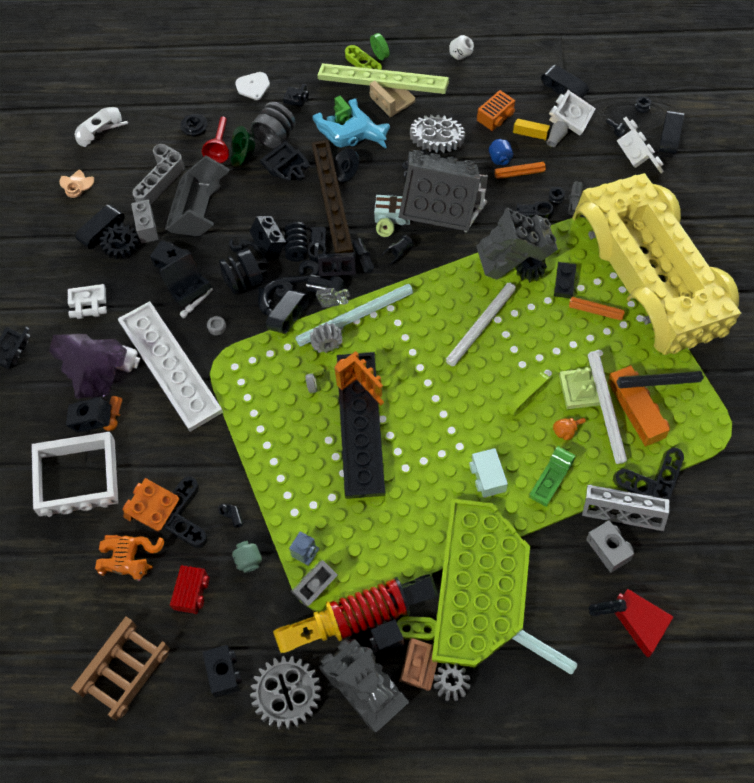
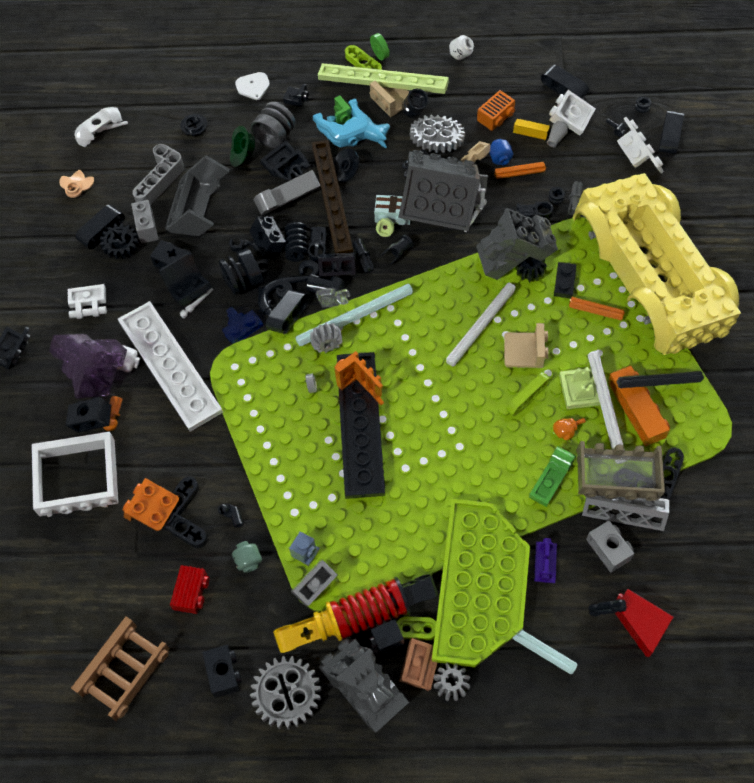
(123, 555): orange animal -> none
(216, 148): red piece -> none
(216, 325): light grey tile -> none
(241, 325): none -> clear blue hinge
(285, 193): none -> light grey beam
(415, 103): none -> black wheel
(478, 152): none -> tan plate
(488, 473): light aqua brick -> none
(526, 349): none -> tan bracket
(545, 561): none -> dark purple hinge
(620, 472): none -> window

